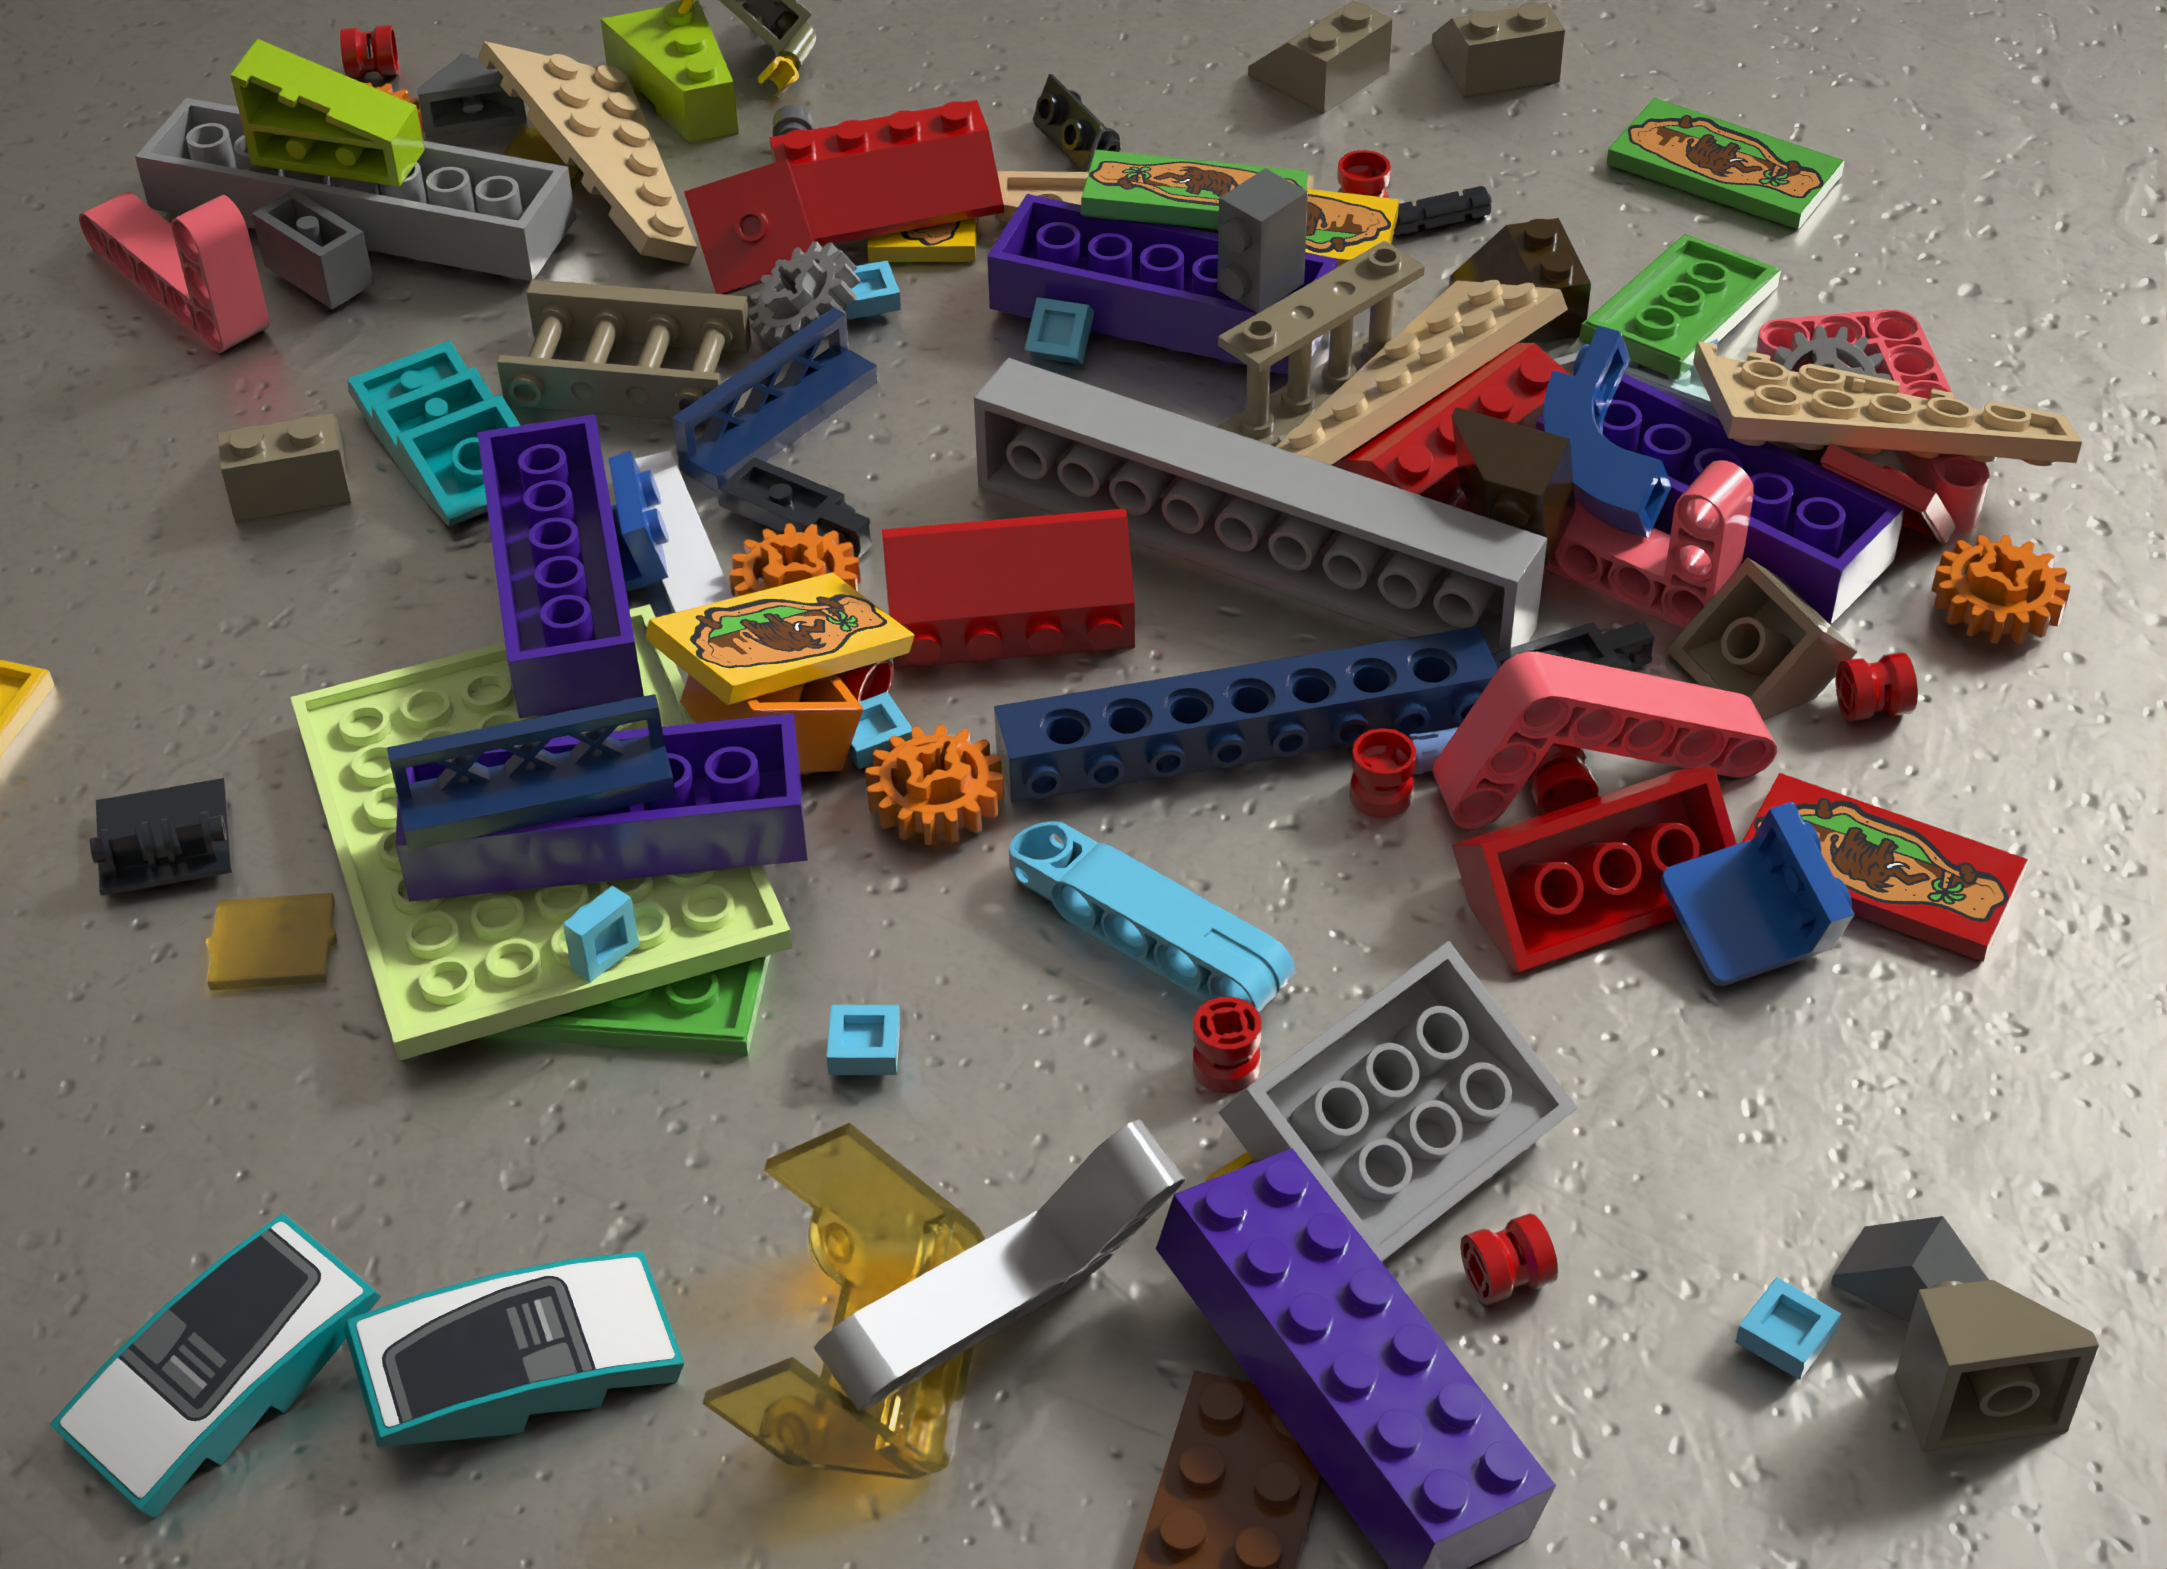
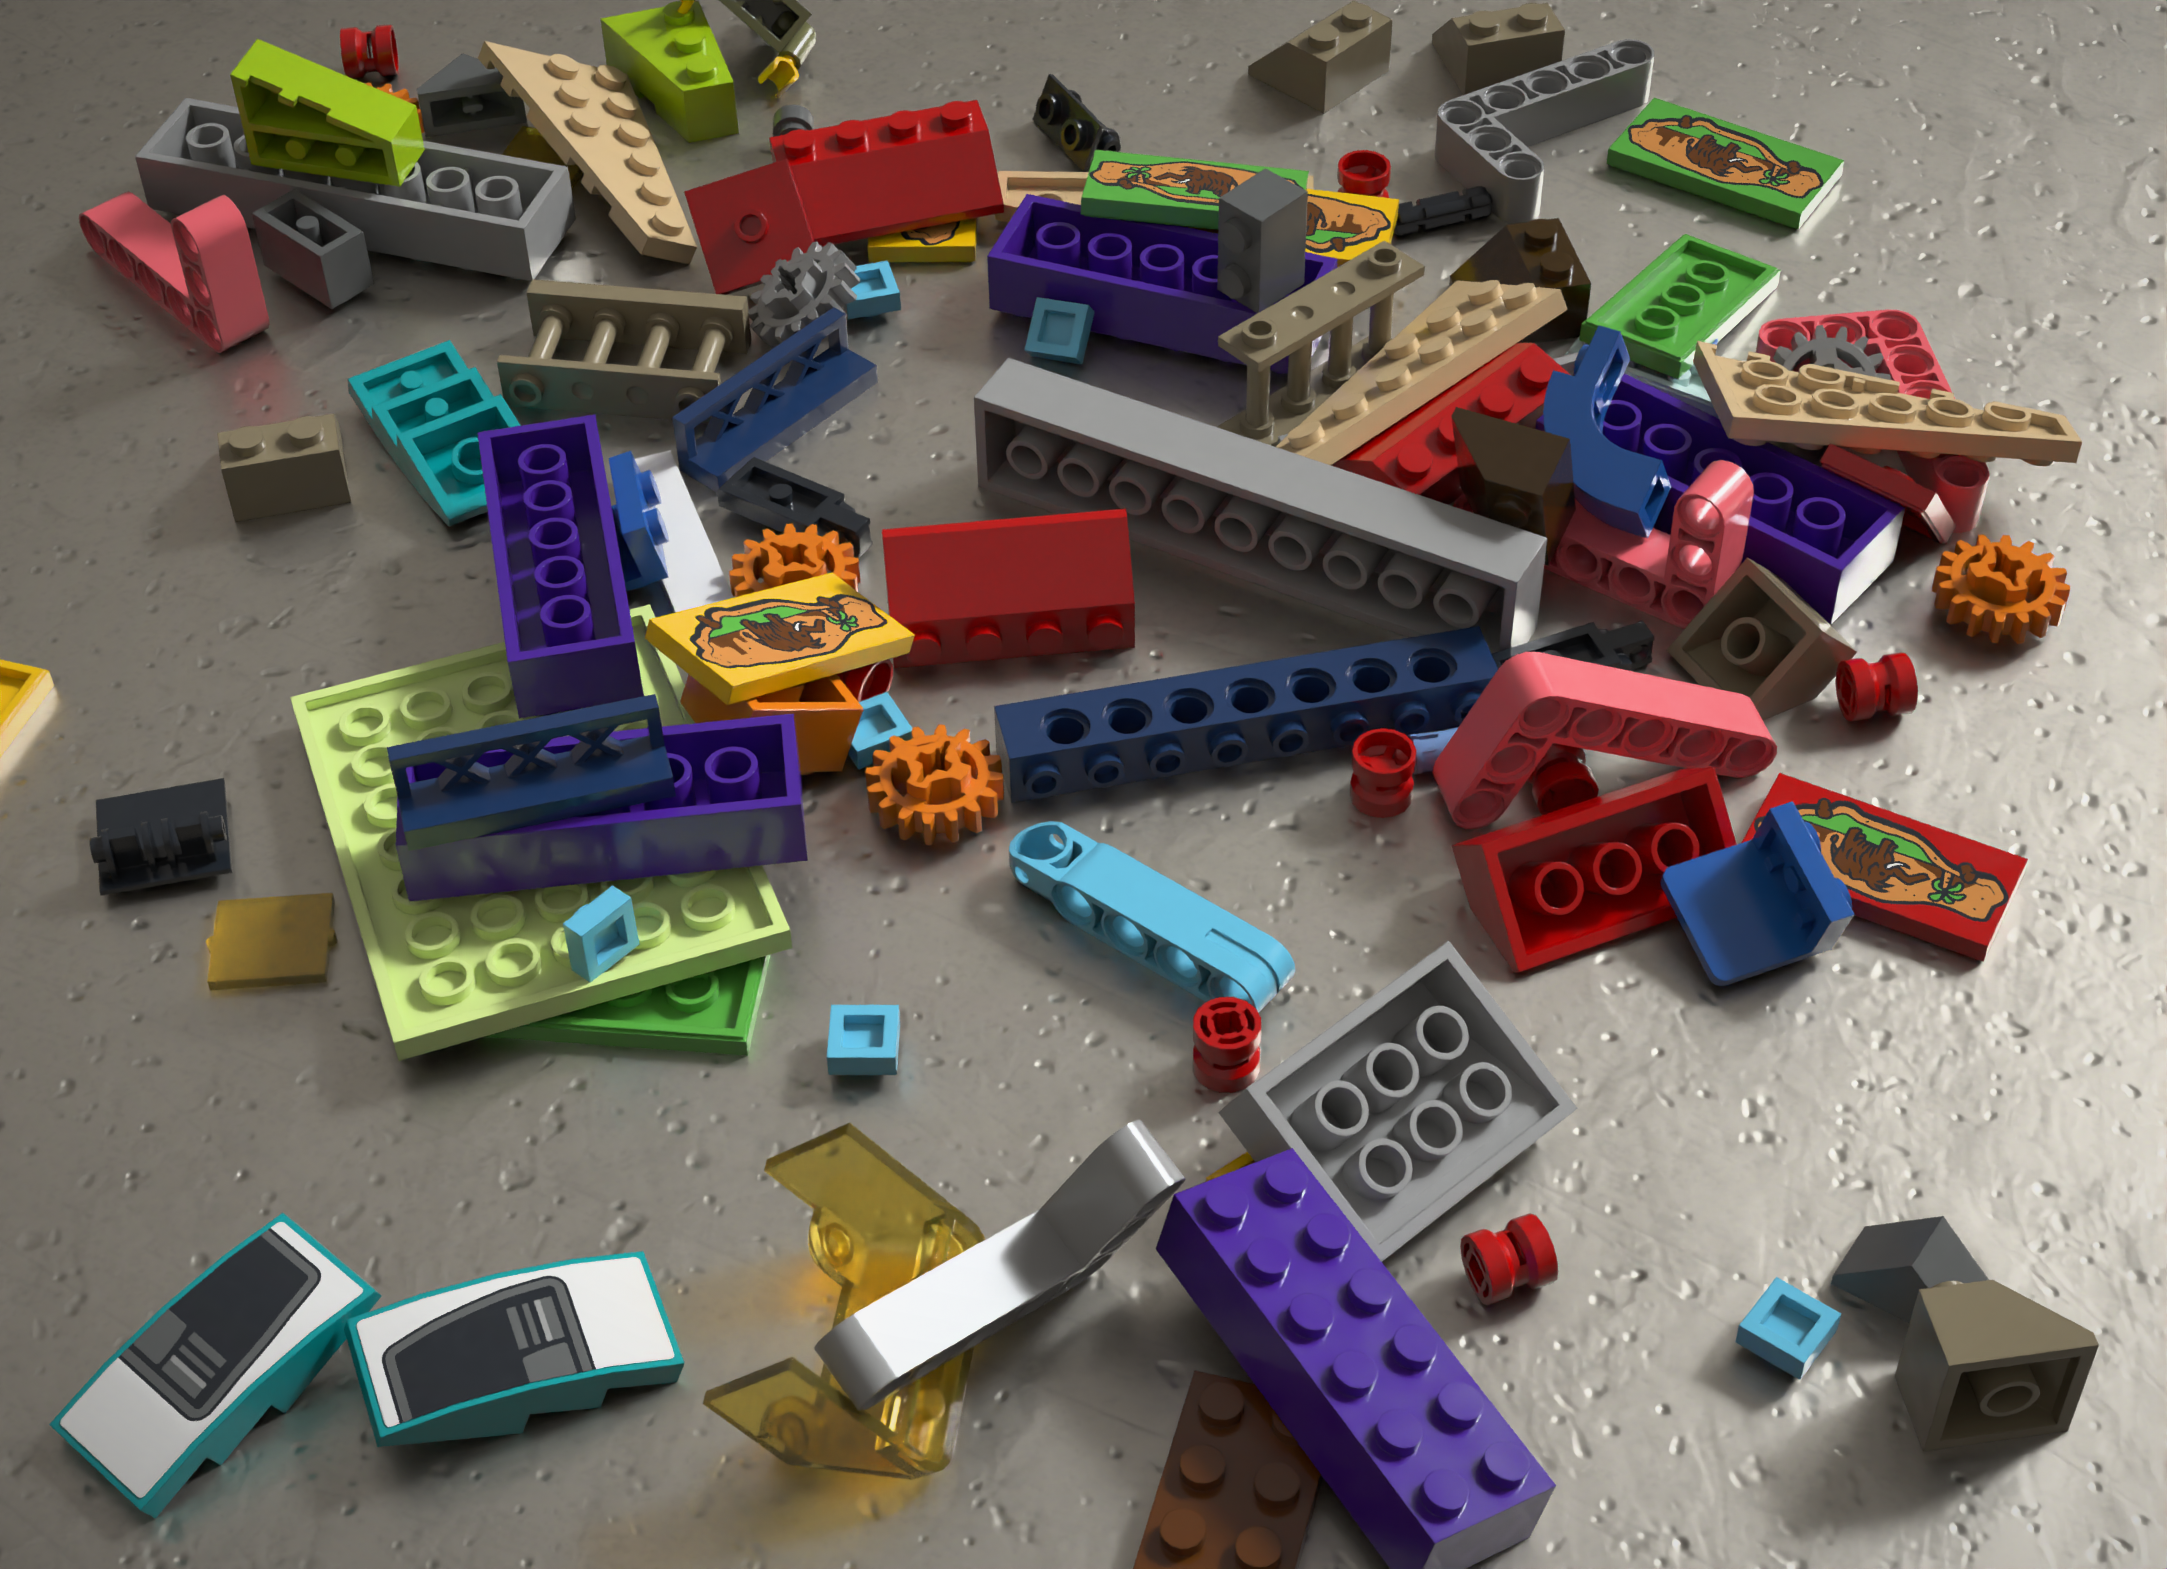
(1488, 131): none -> light grey beam

